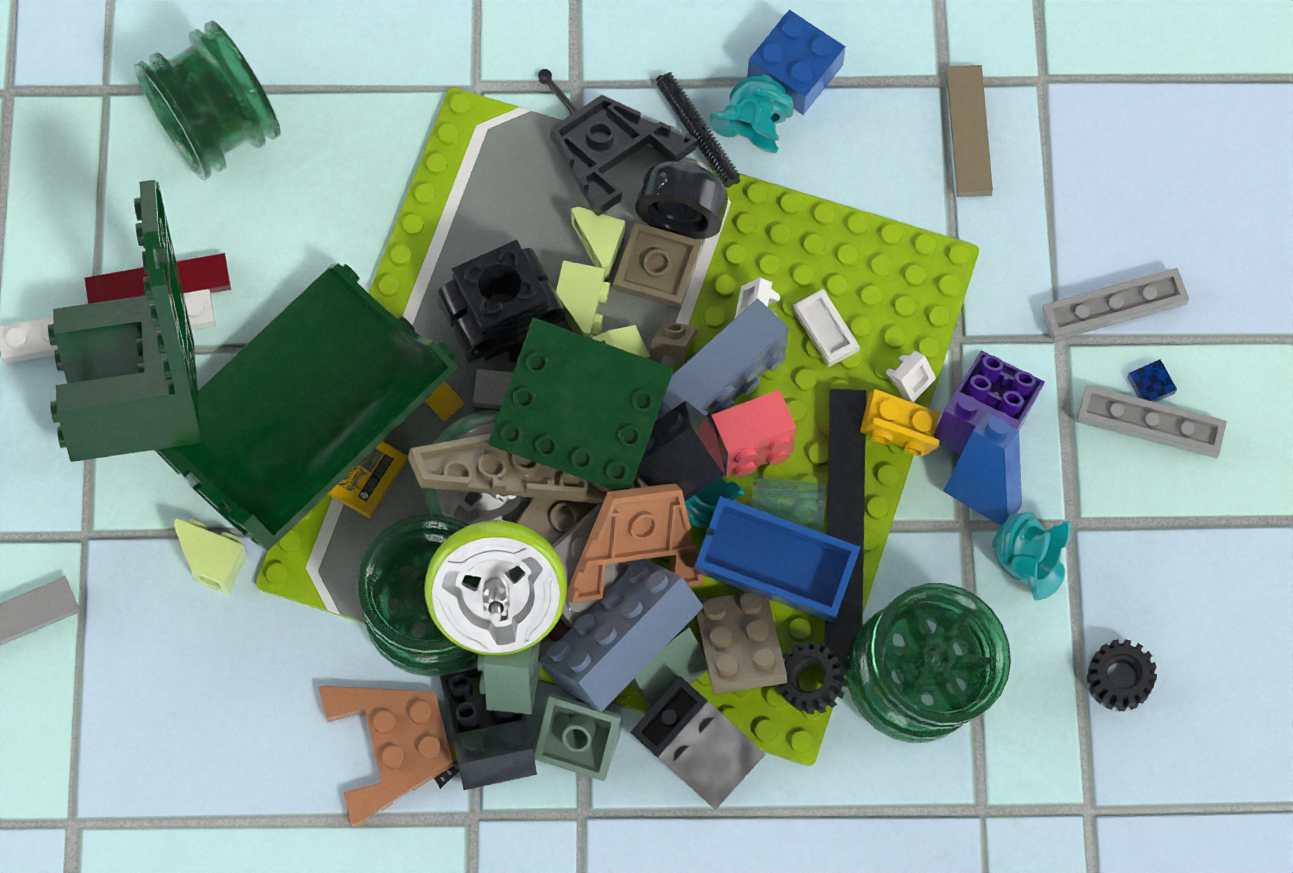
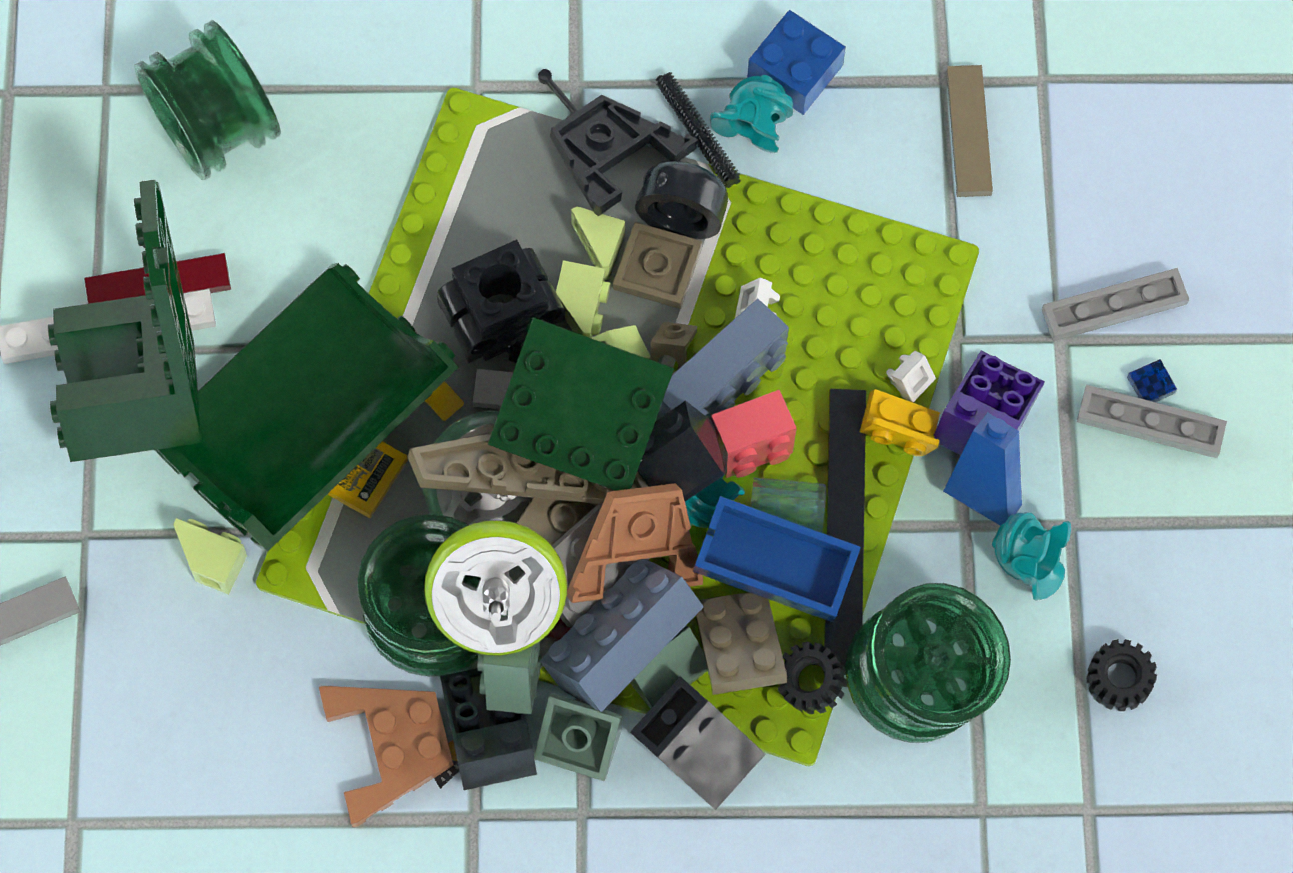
(825, 328): white tile -> none

